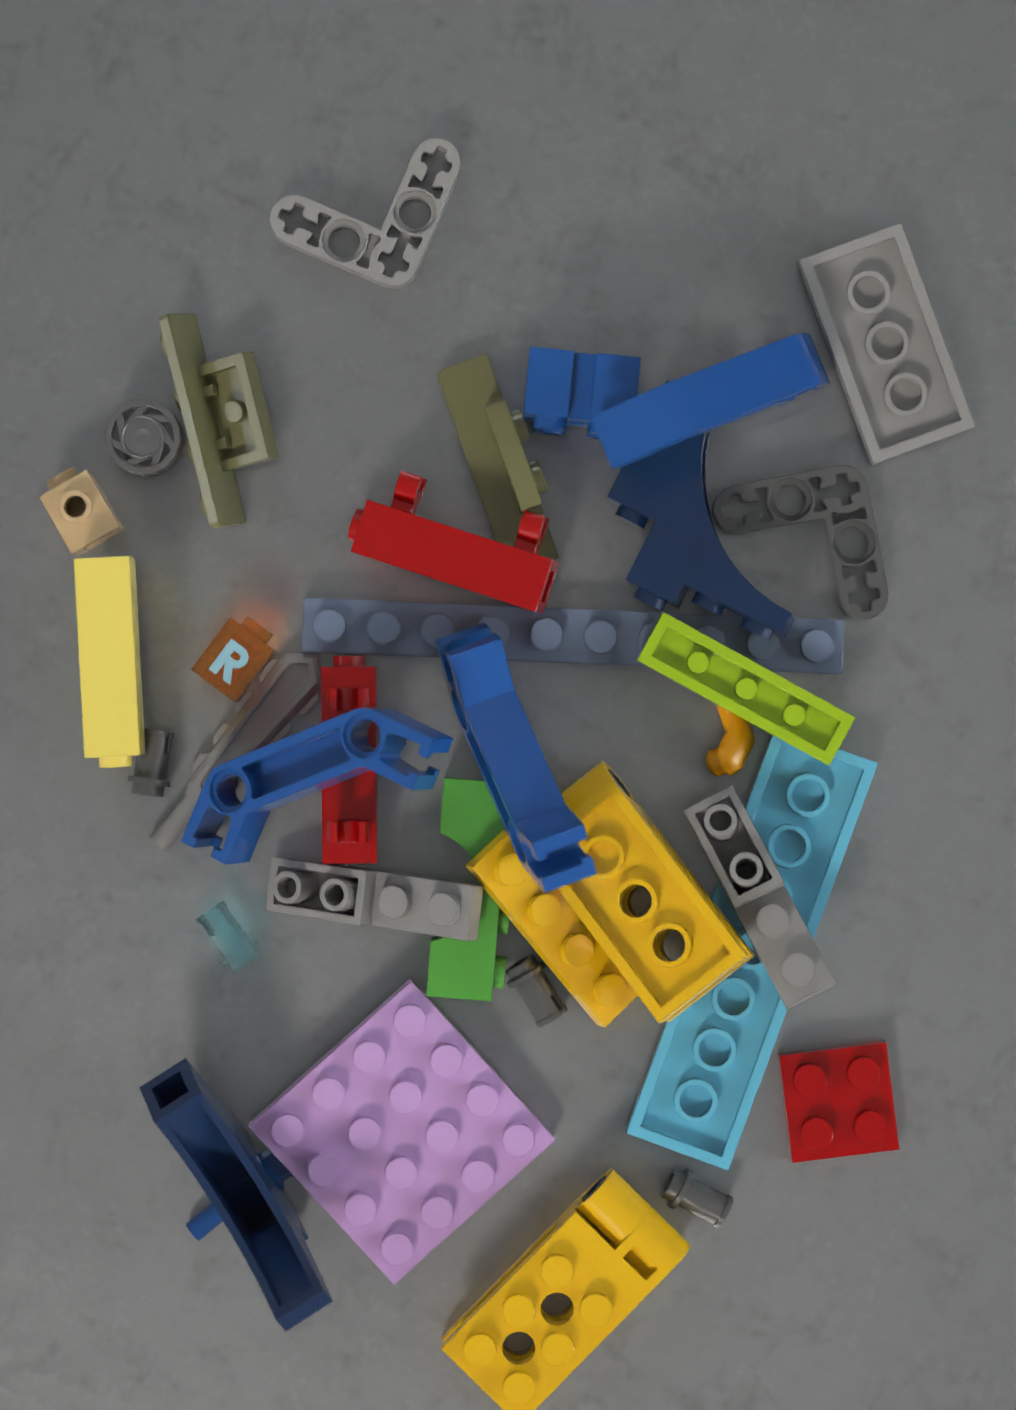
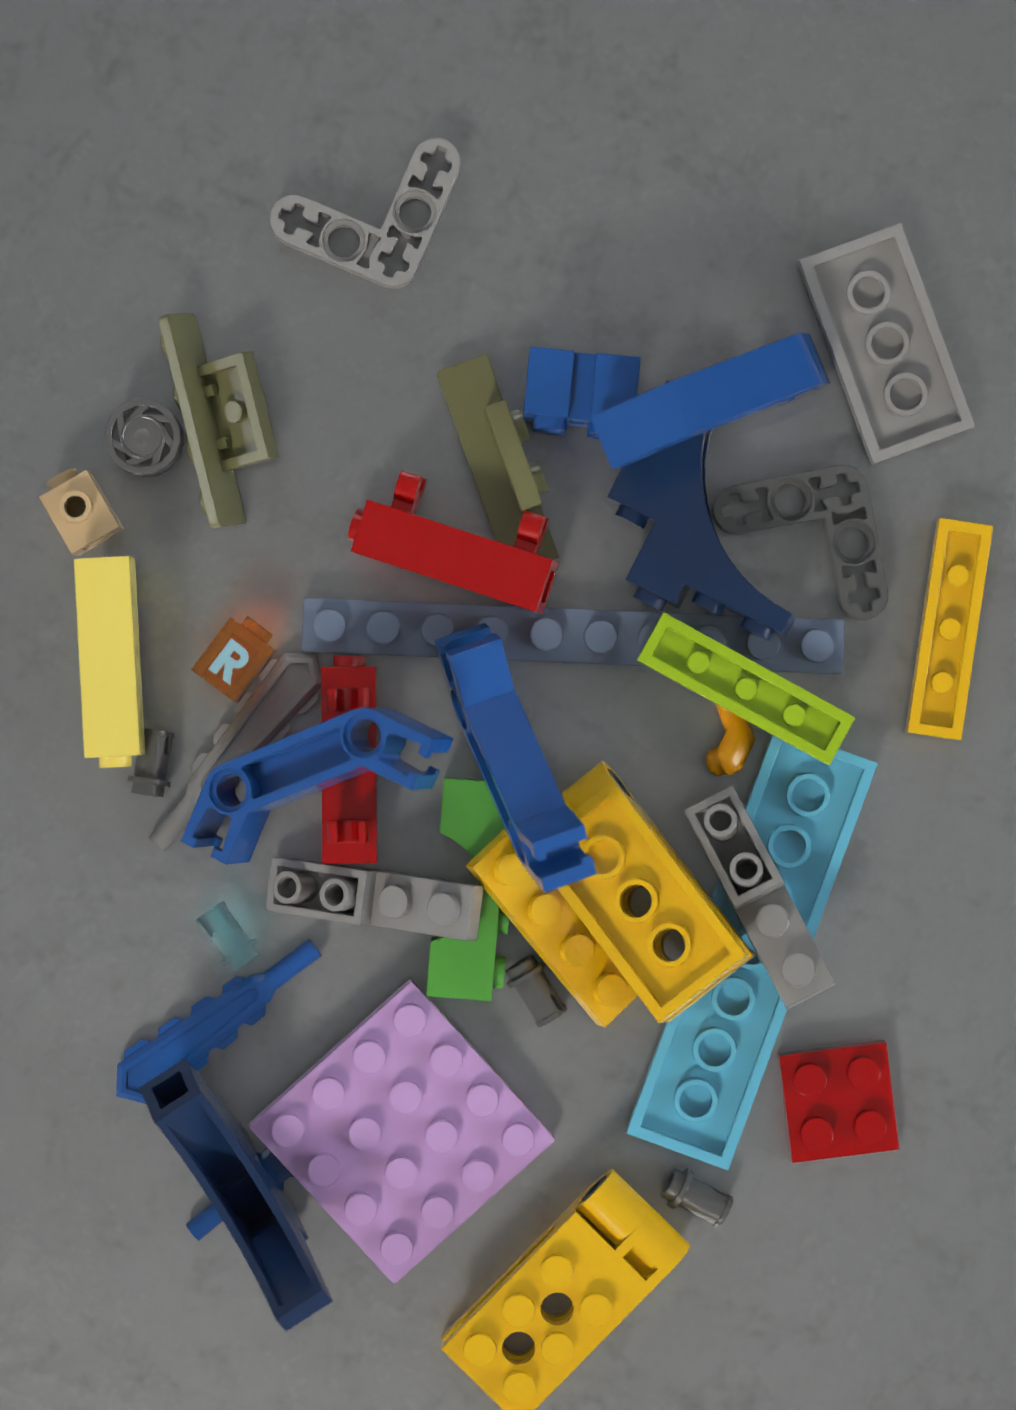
(210, 1025): none -> blue sword
(949, 628): none -> yellow plate

